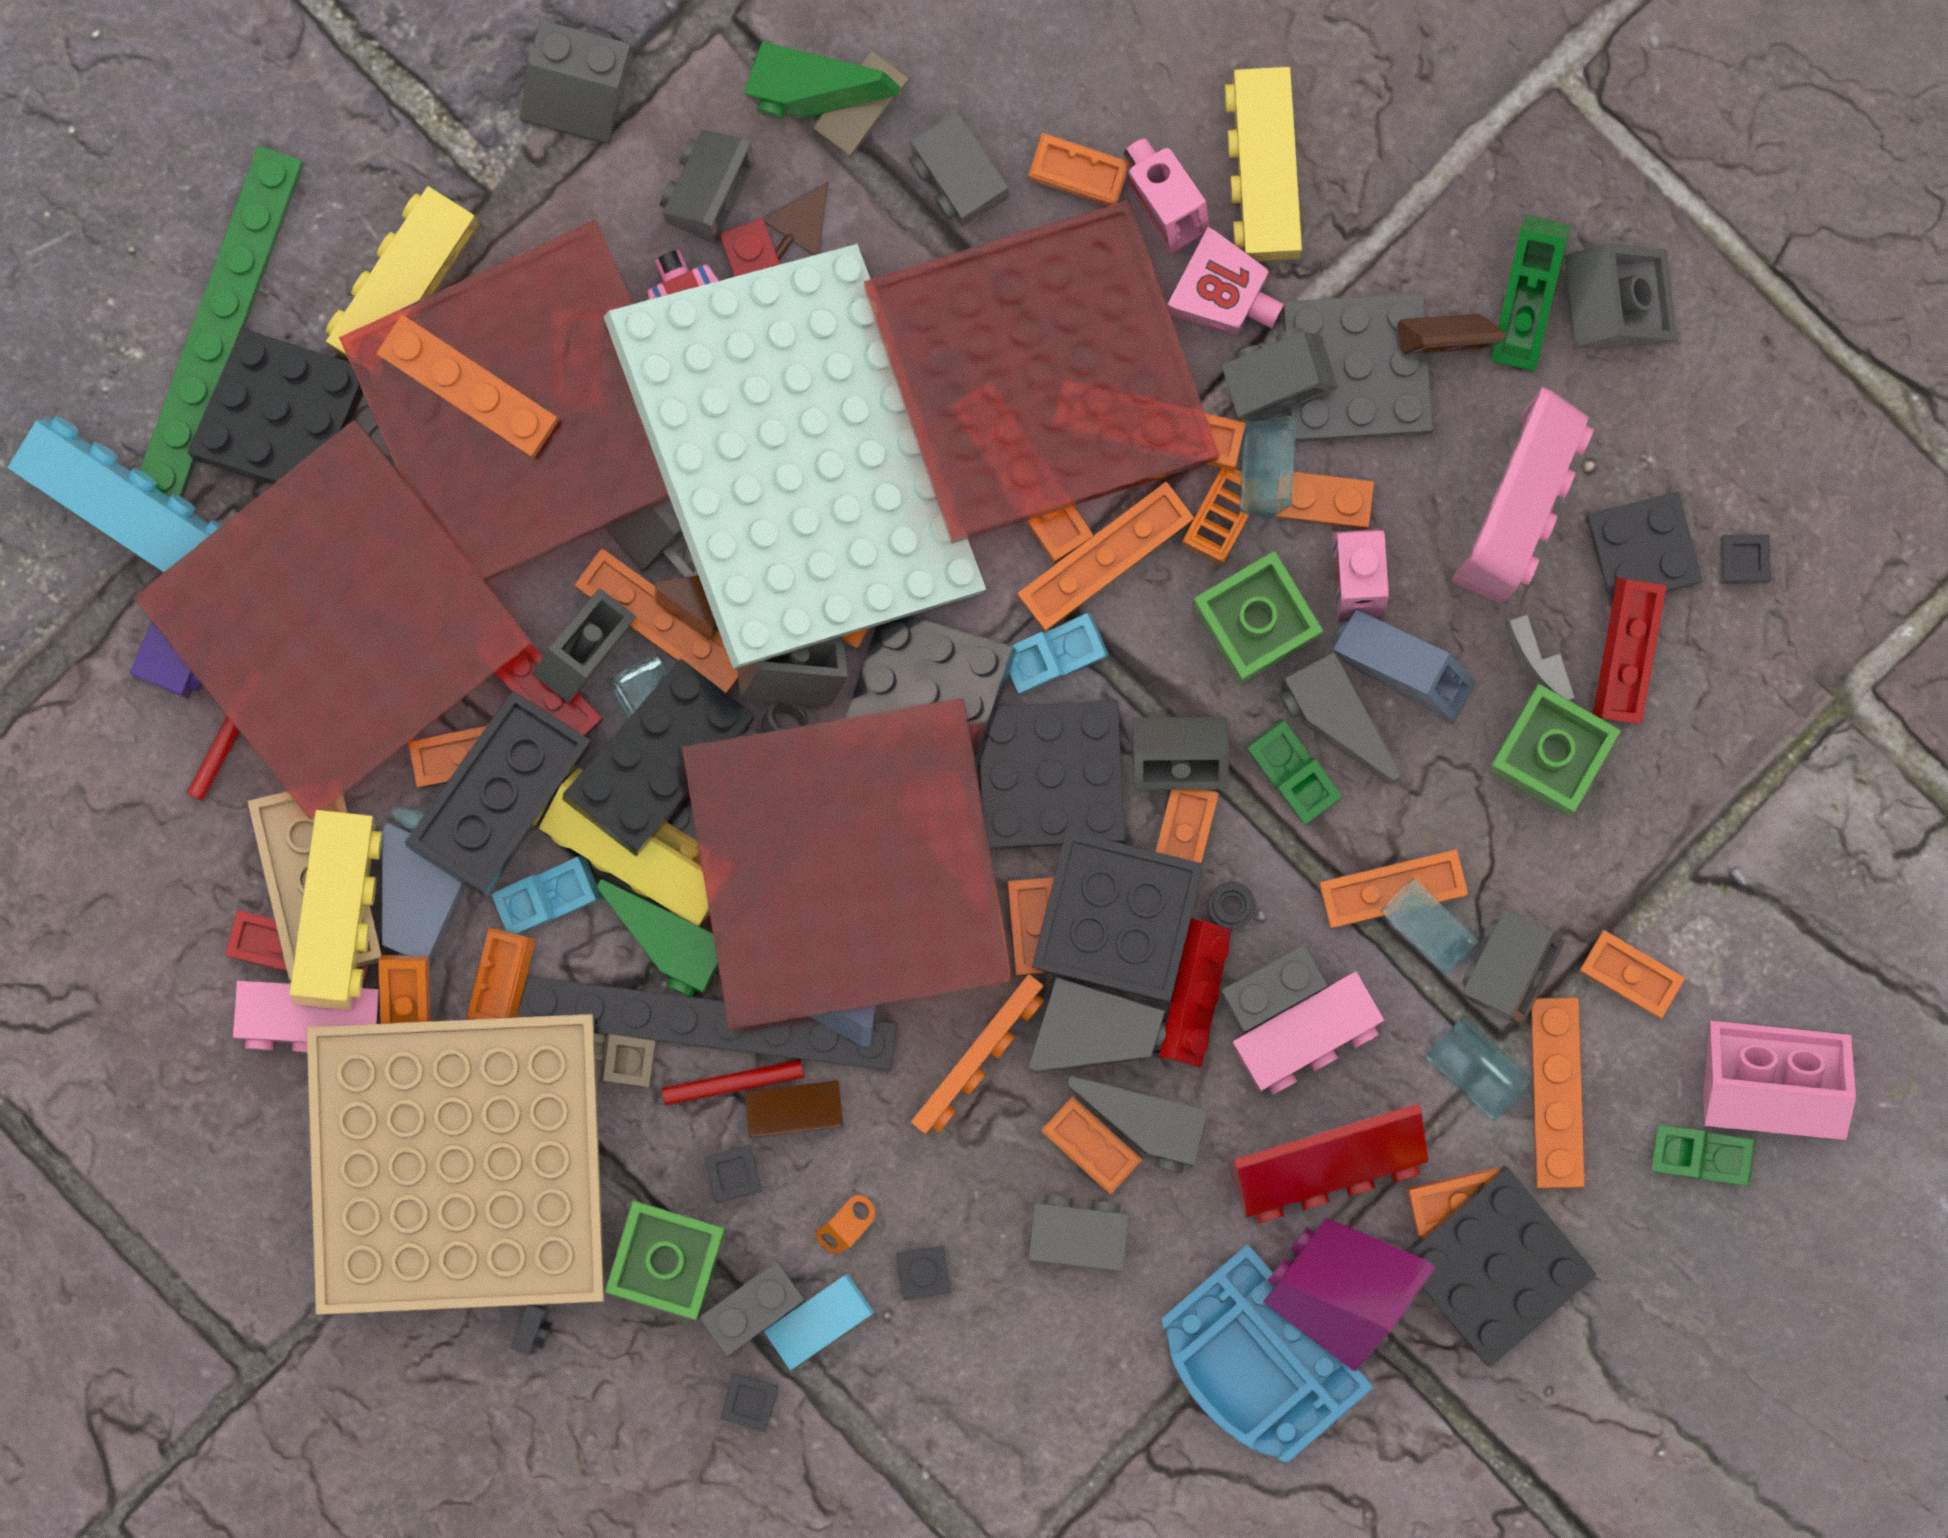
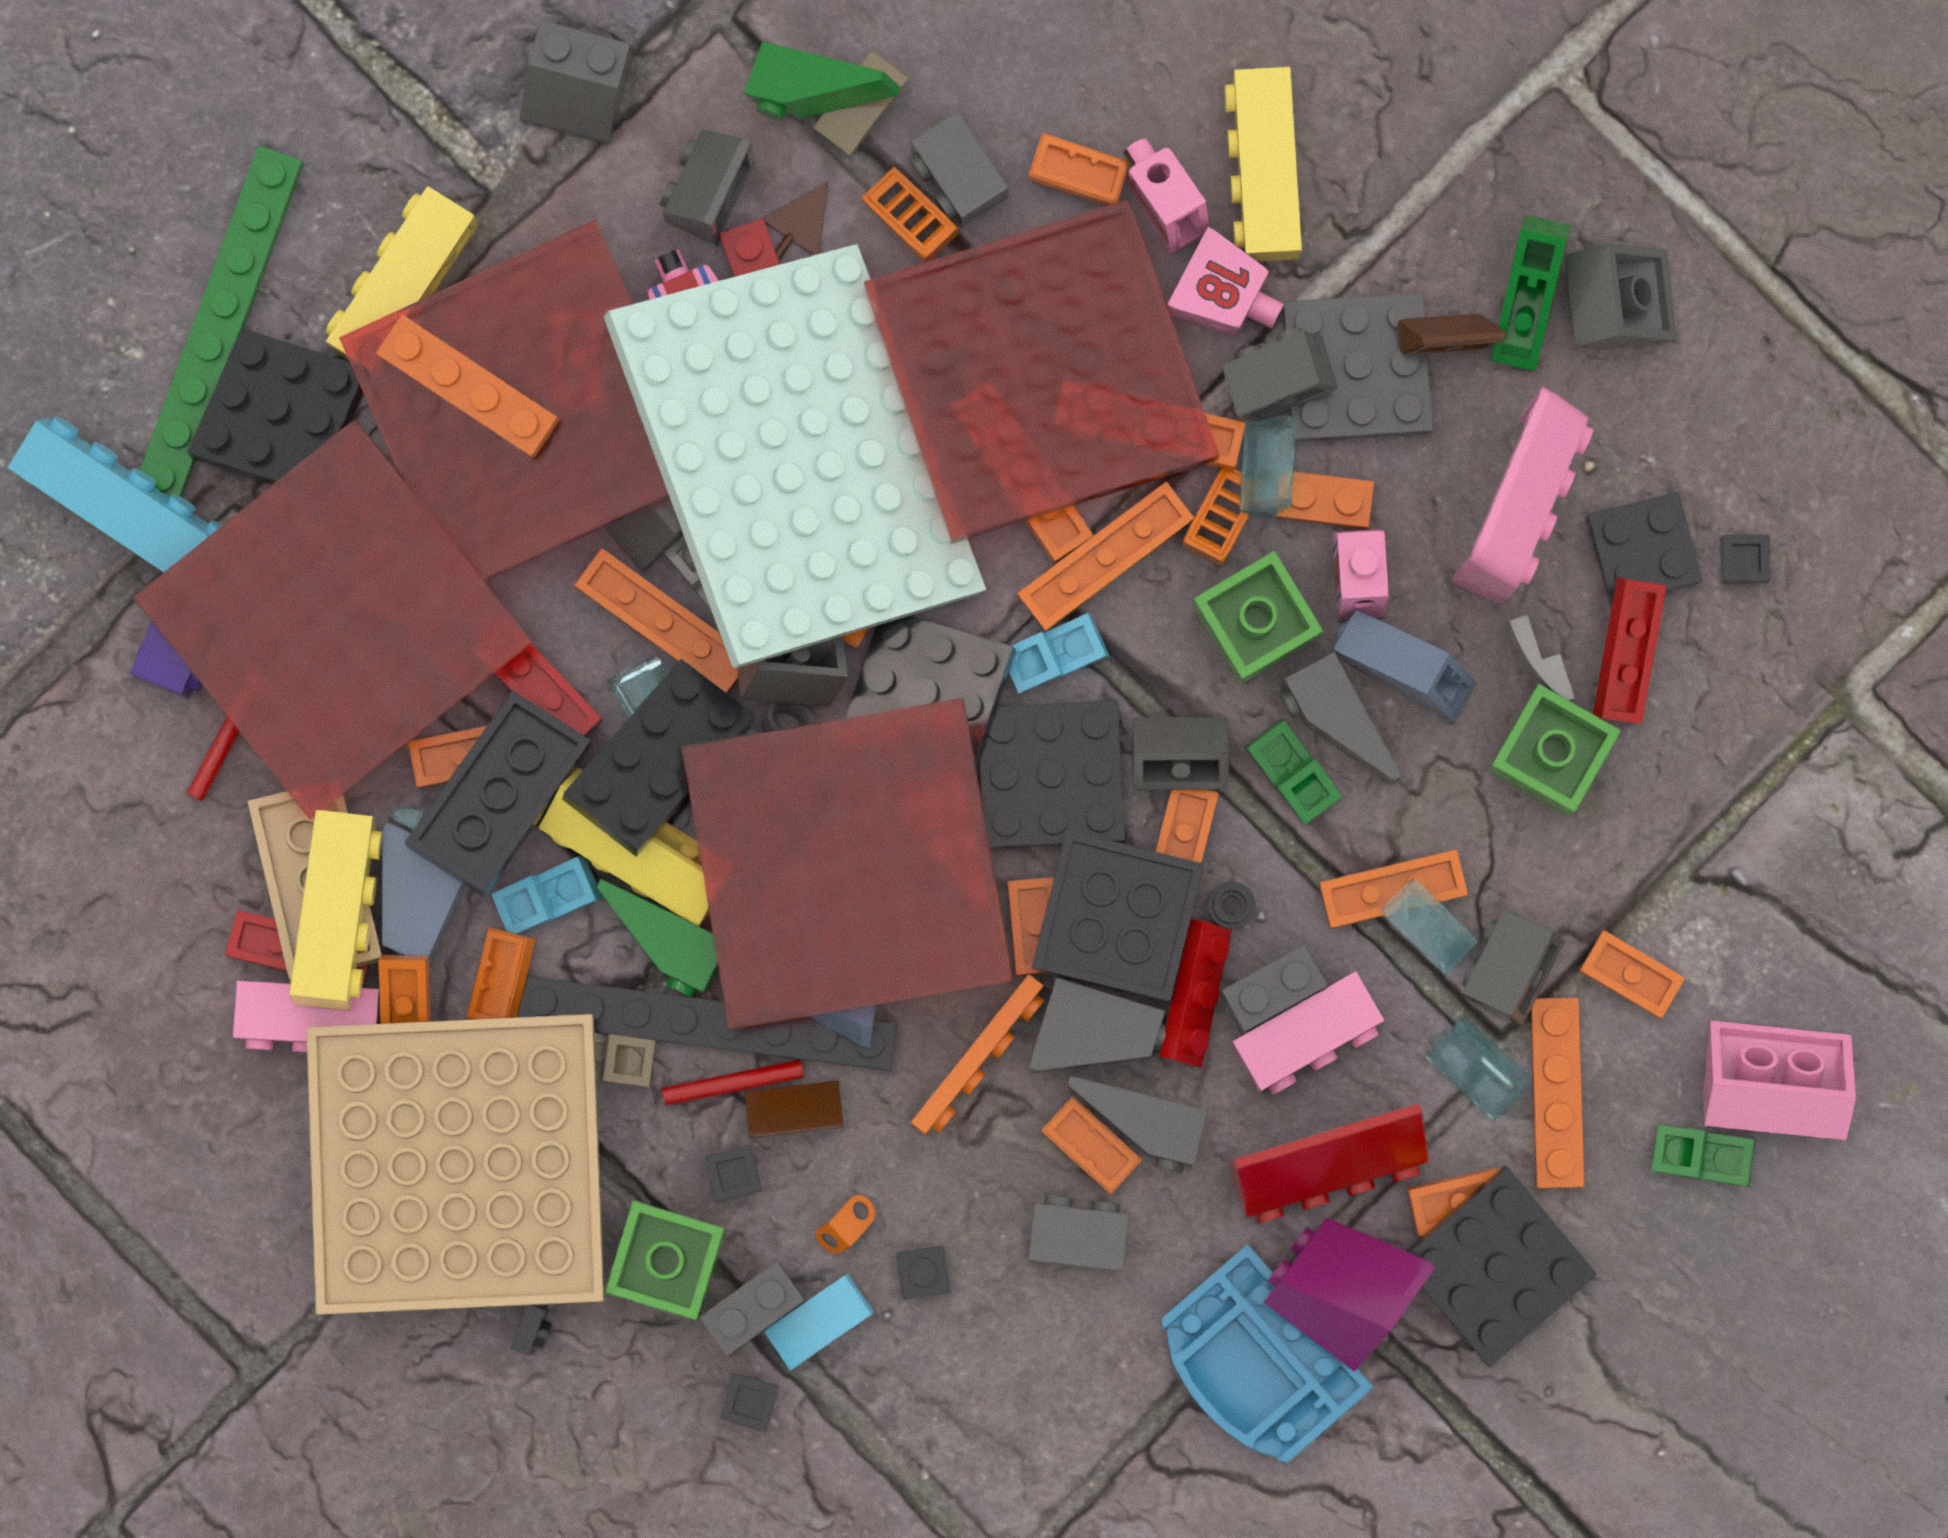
(584, 645): dark grey brick -> none
(687, 602): reddish brown slope -> none
(936, 241): none -> orange slope

